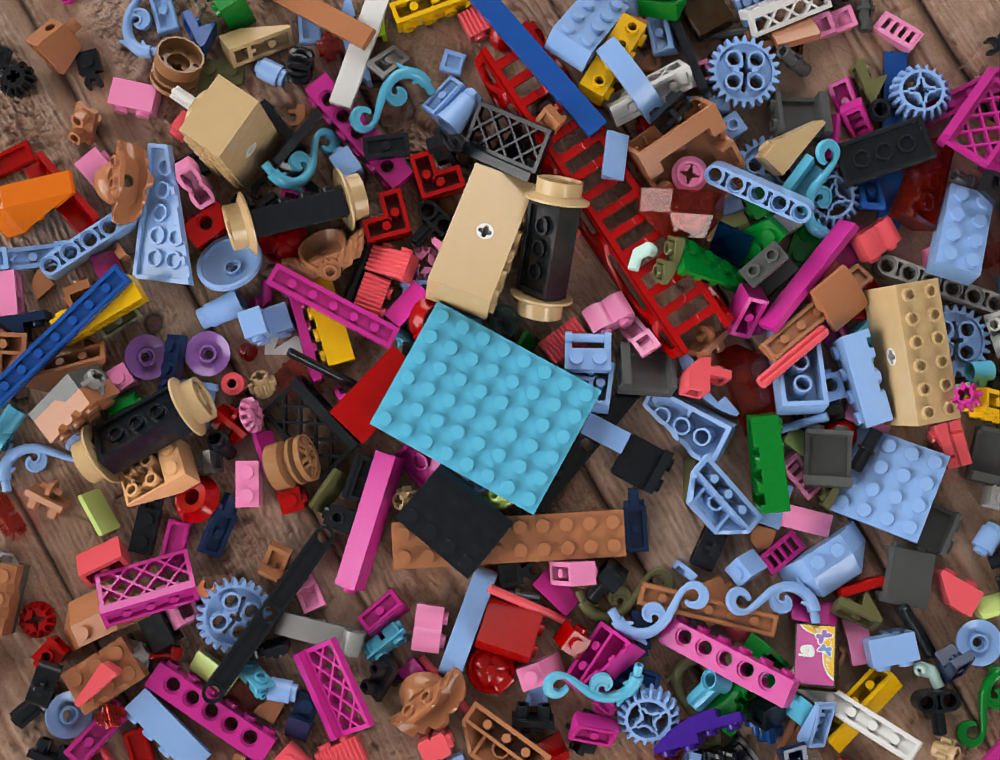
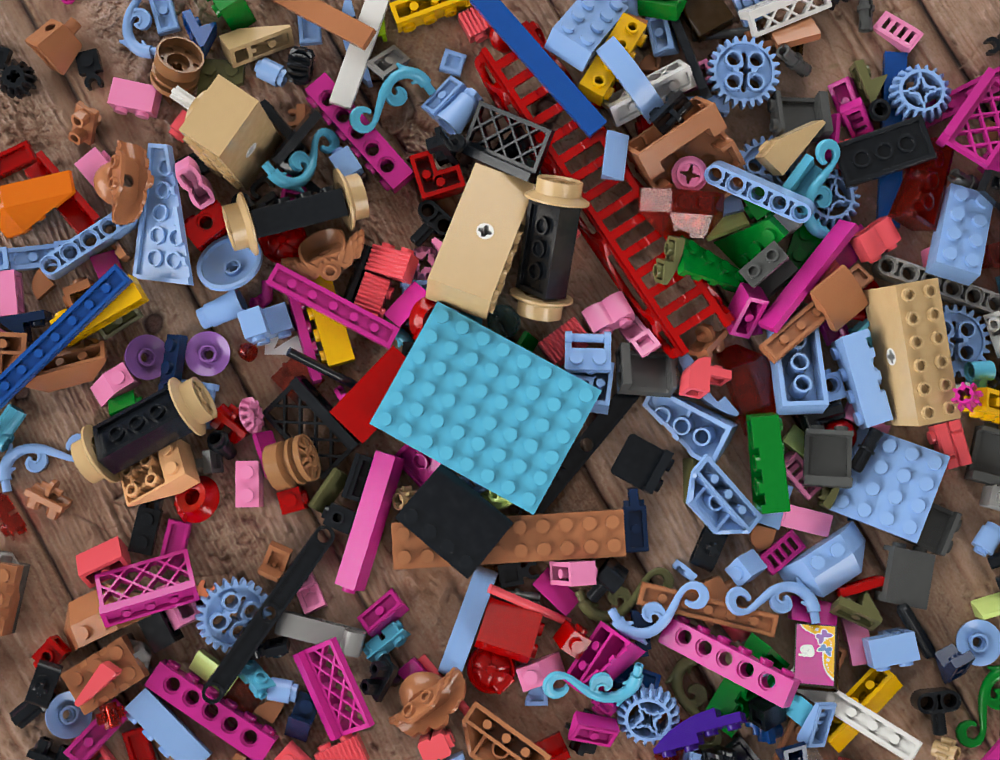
(45, 626): red gear -> none
(74, 403): nougat piece -> none
(99, 512): yellowish green slope -> none
(174, 653): red hand -> none
(219, 527): dark blue hinge -> none
(241, 384): coral brick -> none
(262, 384): tan gear -> none
(329, 46): clear red gear -> none
(386, 146): black plate -> none
(393, 224): red brick -> none
(428, 627): bright pink brick -> none
(533, 722): black hips -> none
(550, 118): nougat tile -> none
(605, 433): light blue tile -> none
(645, 250): light aqua arm -> none
(708, 689): medium azure piece -> none
(731, 244): piece -> none
(735, 126): light blue brick -> none
(792, 356): coral axle -> none
(805, 422): light blue bar -> none
(836, 21): bright pink slope -> none
(870, 197): blue slope -> none
(929, 671): light aqua arm -> none
(957, 594): coral slope -> none

